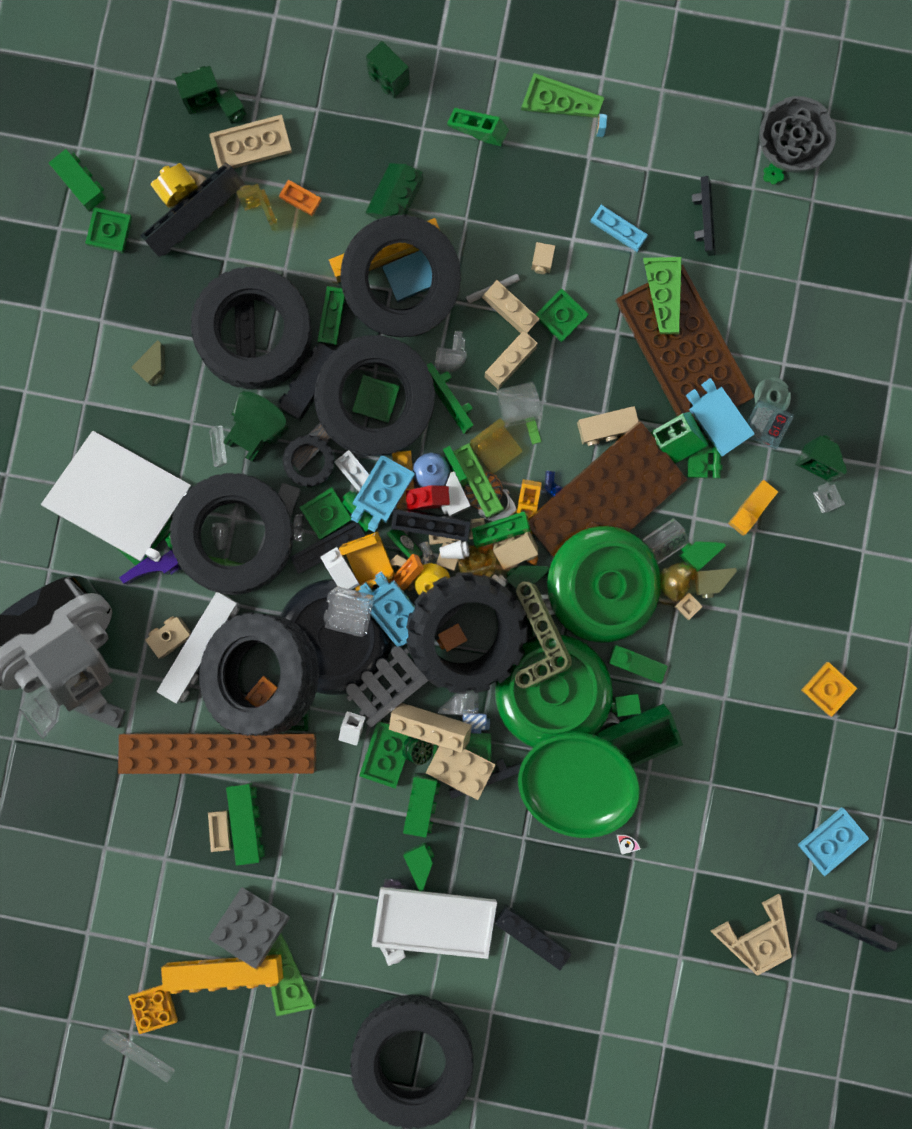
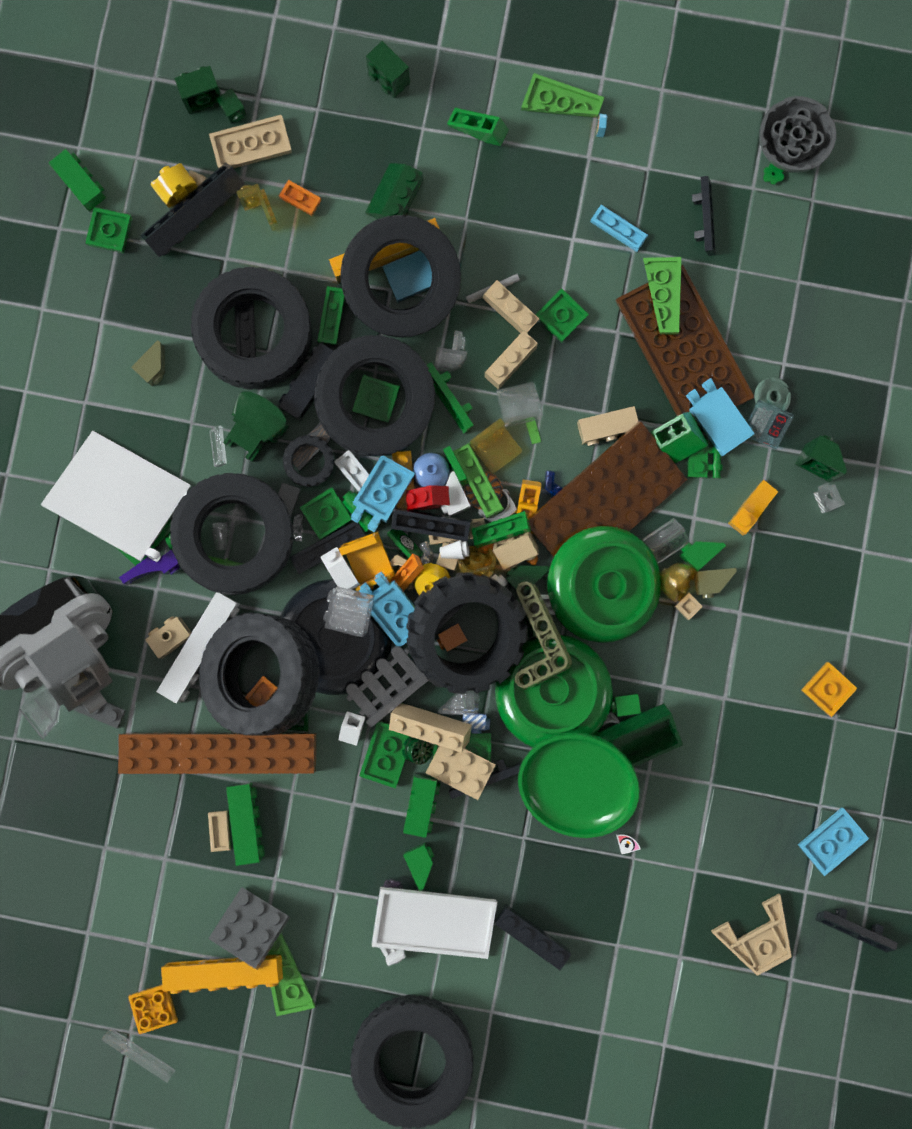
(543, 258): tan brick -> none
(637, 664): green slope -> none

